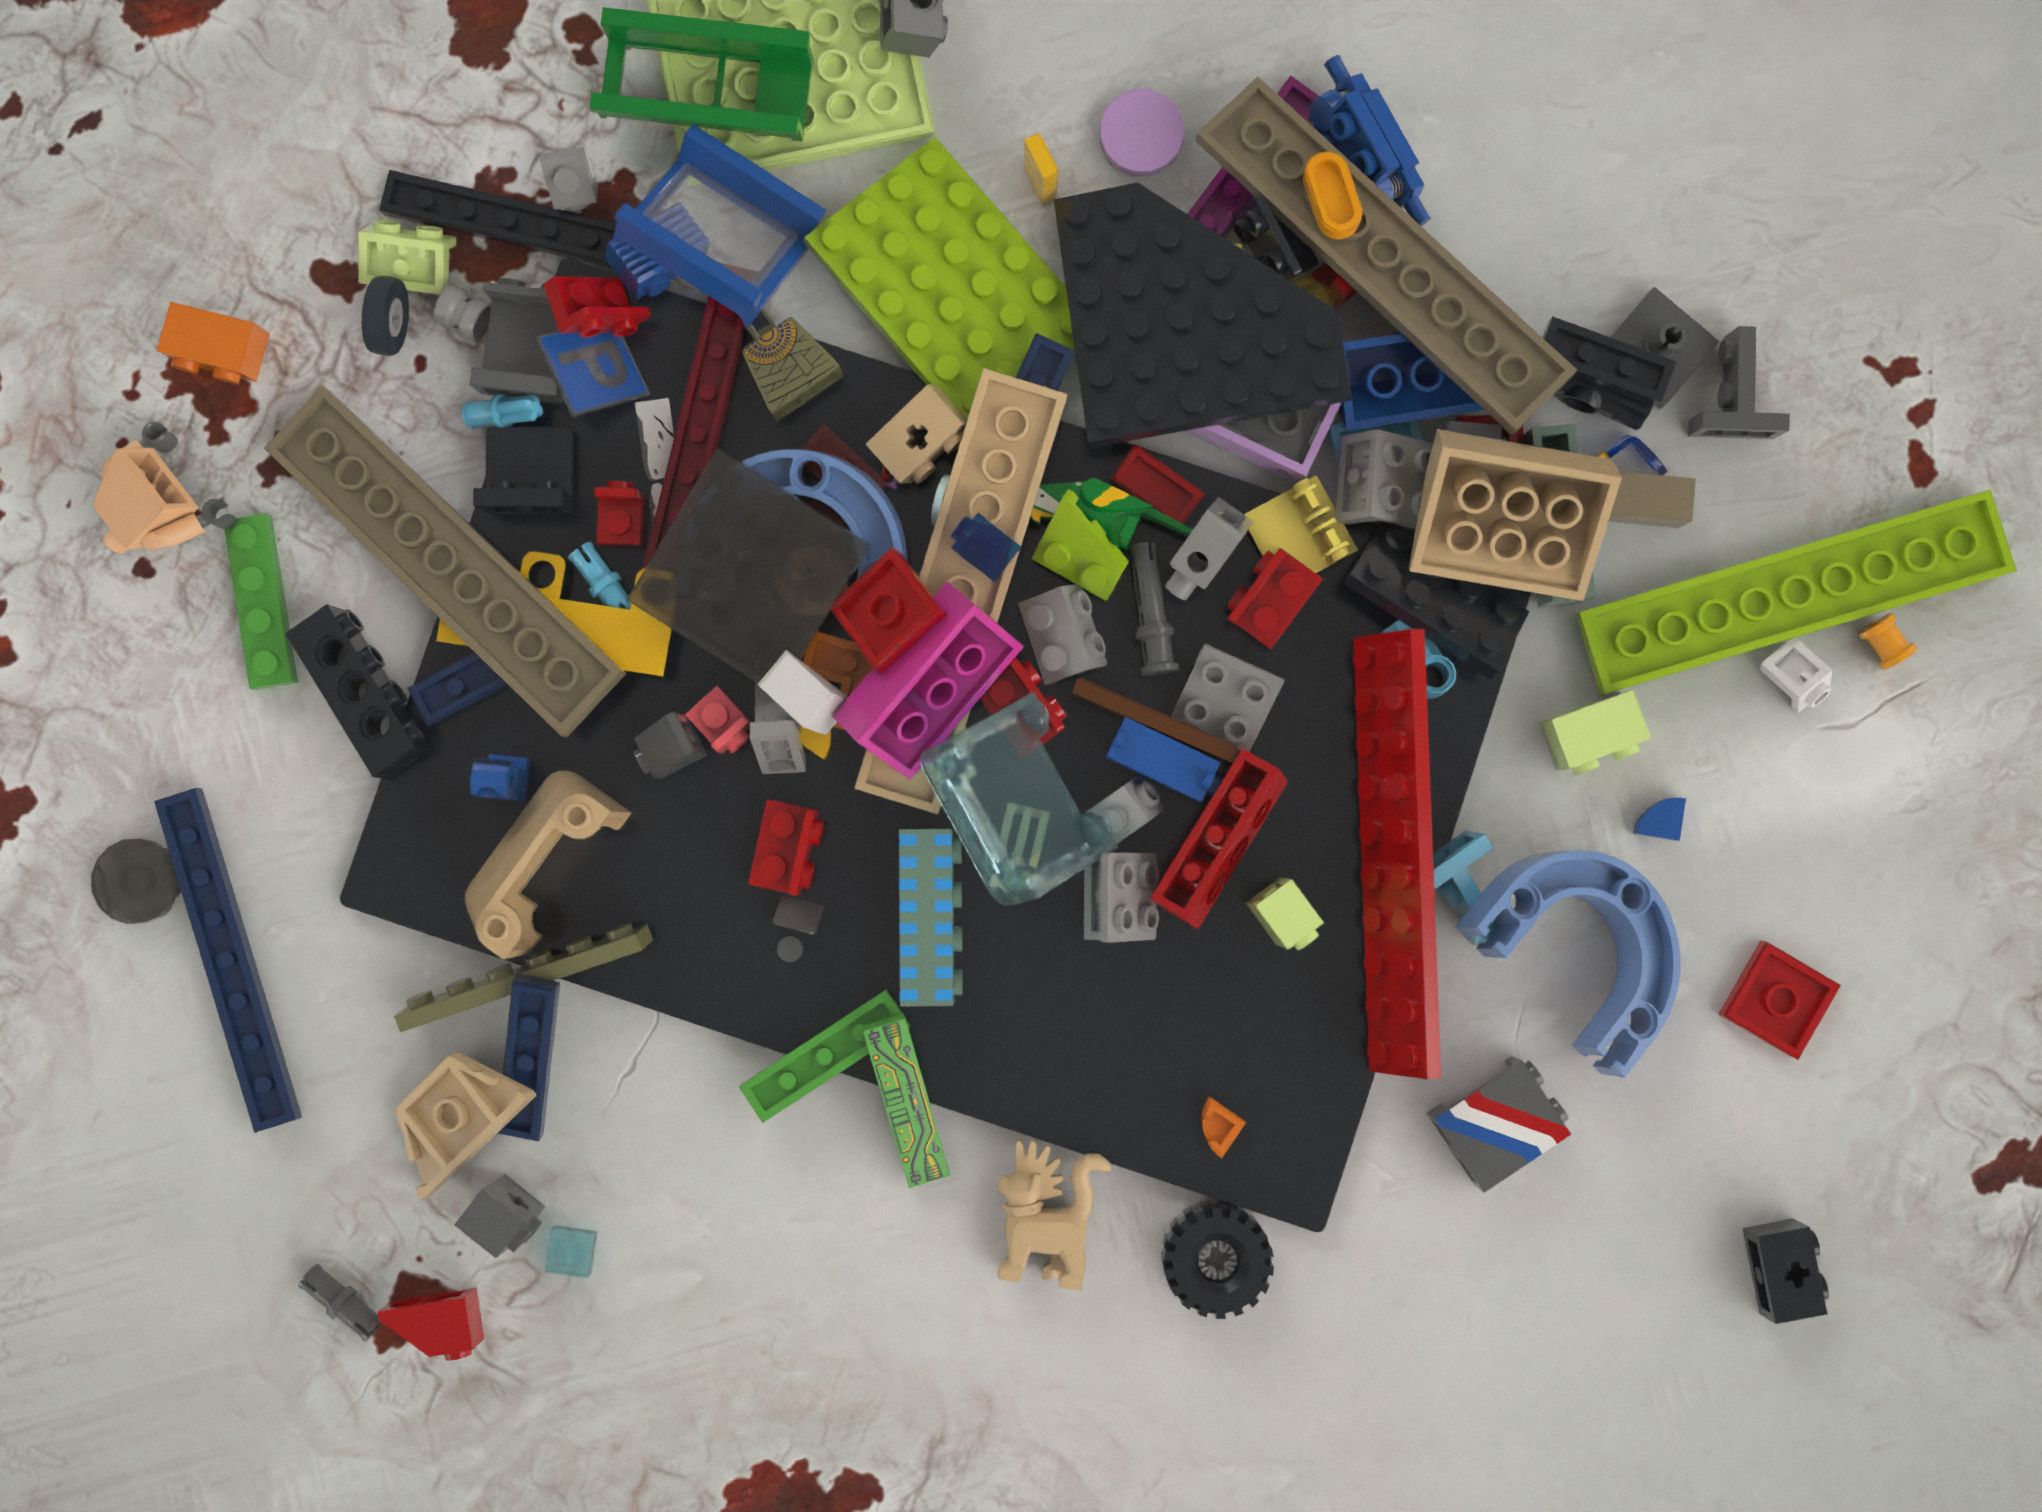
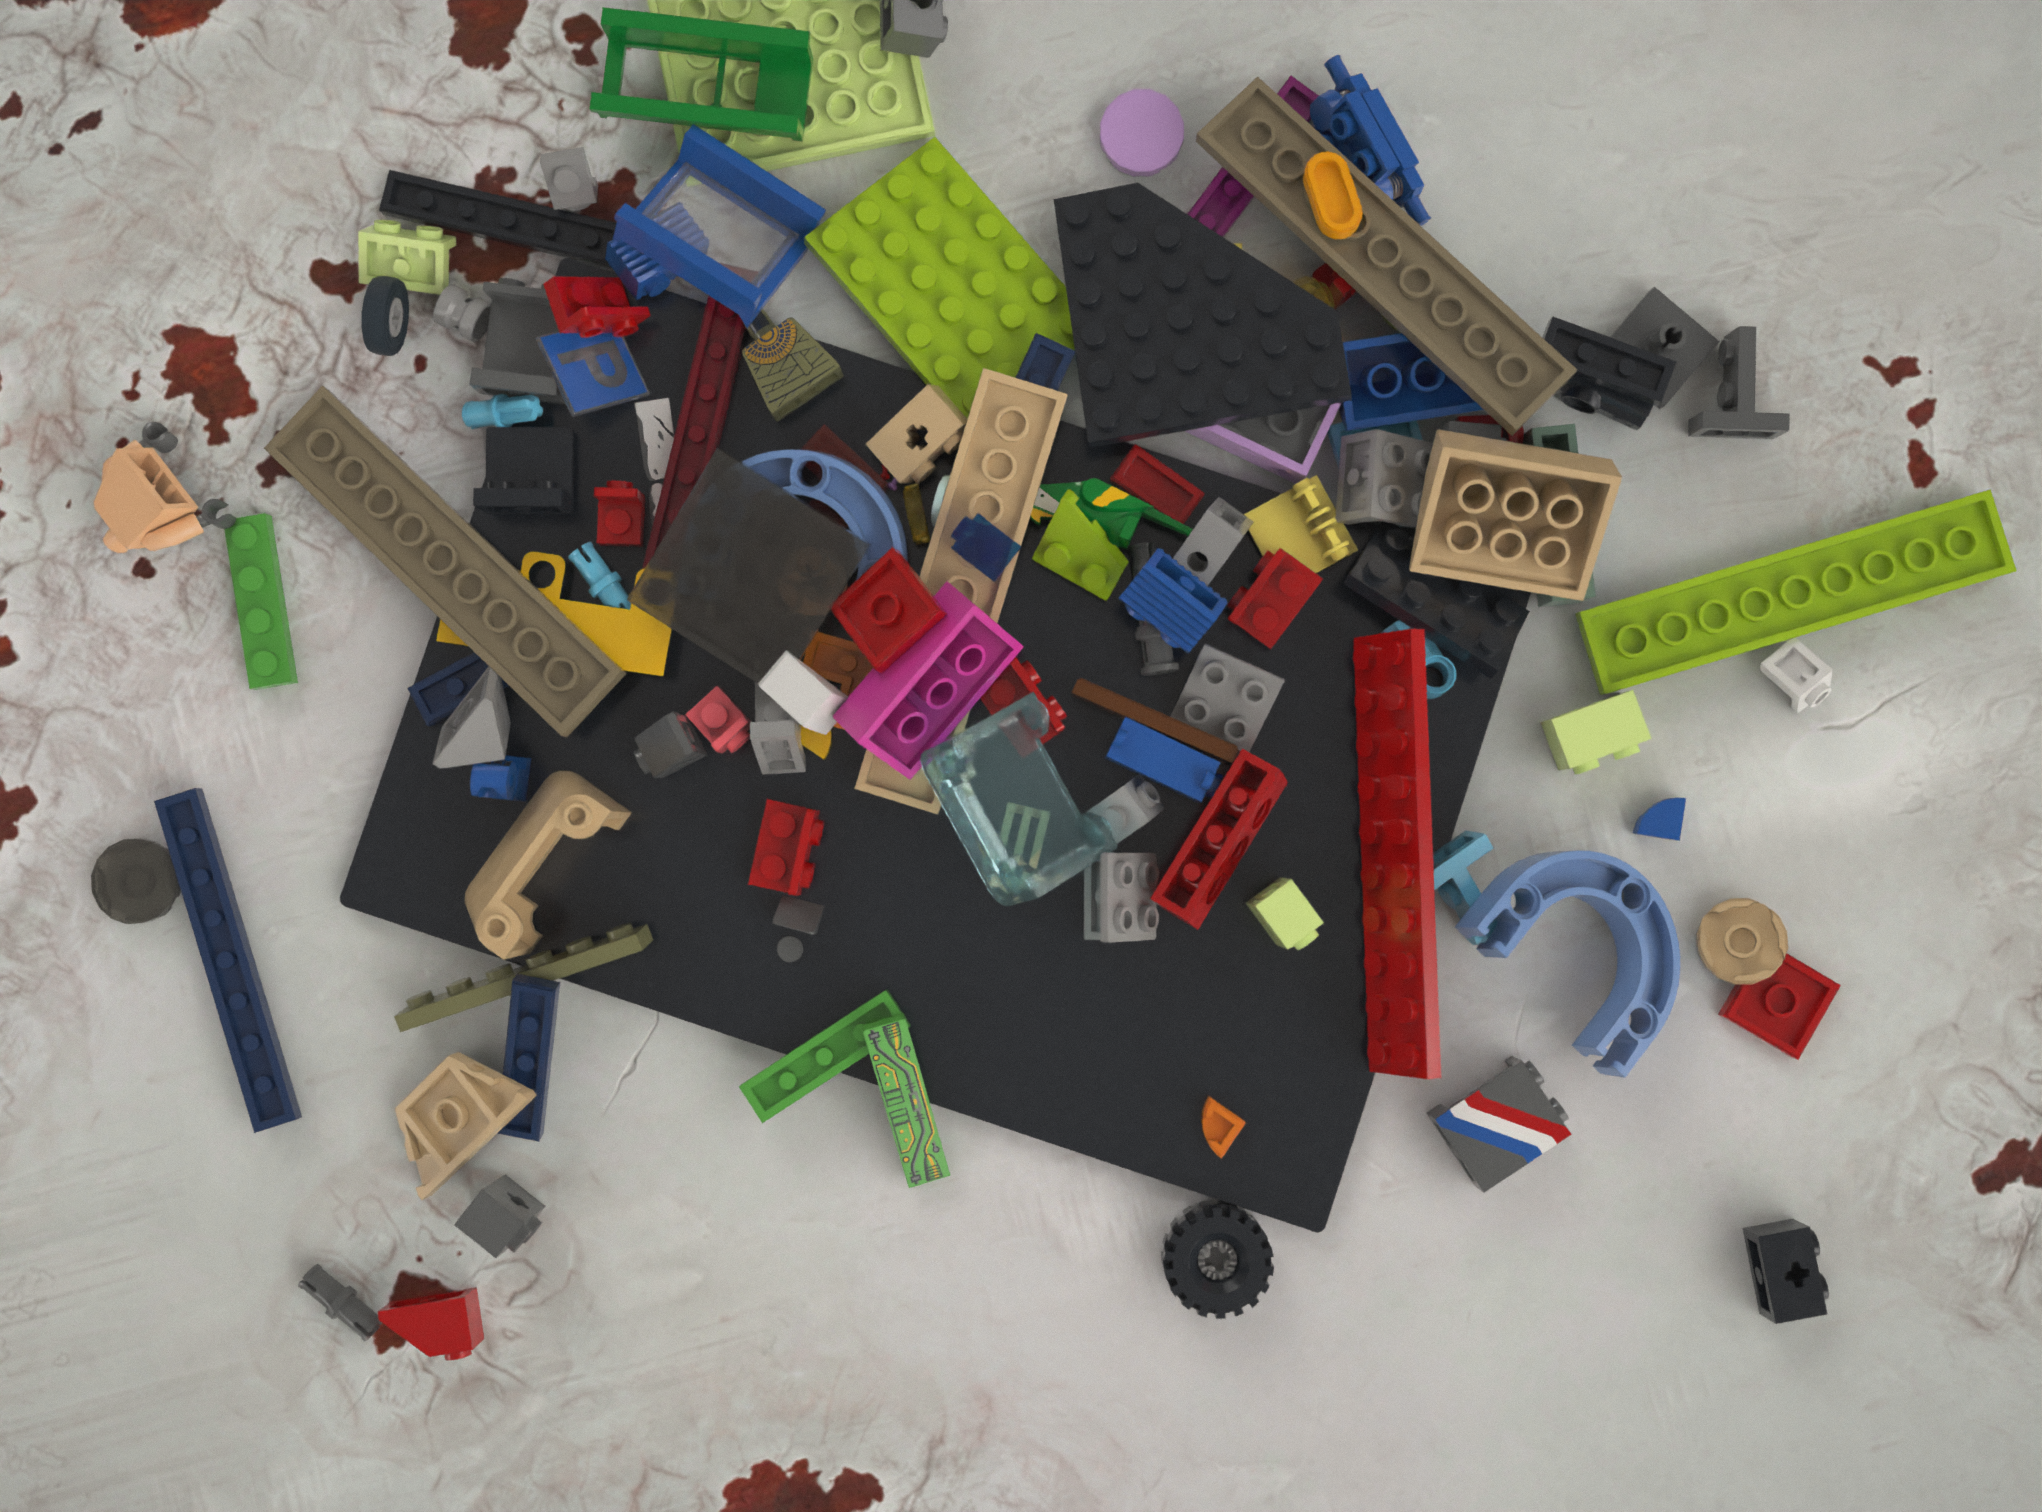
(212, 342): orange brick -> none
(317, 645): black brick -> none
(477, 727): none -> light grey slope
(571, 1251): clear light blue tile -> none
(916, 514): none -> clear yellow tile
(927, 917): sand green brick -> none
(1040, 168): yellow tile -> none
(1047, 1229): tan animal -> none
(1063, 633): light grey bracket -> none
(1172, 601): none -> blue brick
(1271, 239): black bracket -> none
(1649, 456): clear blue piece -> none
(1654, 500): dark tan brick -> none
(1741, 941): none -> tan tile
(1887, 641): light orange bush -> none

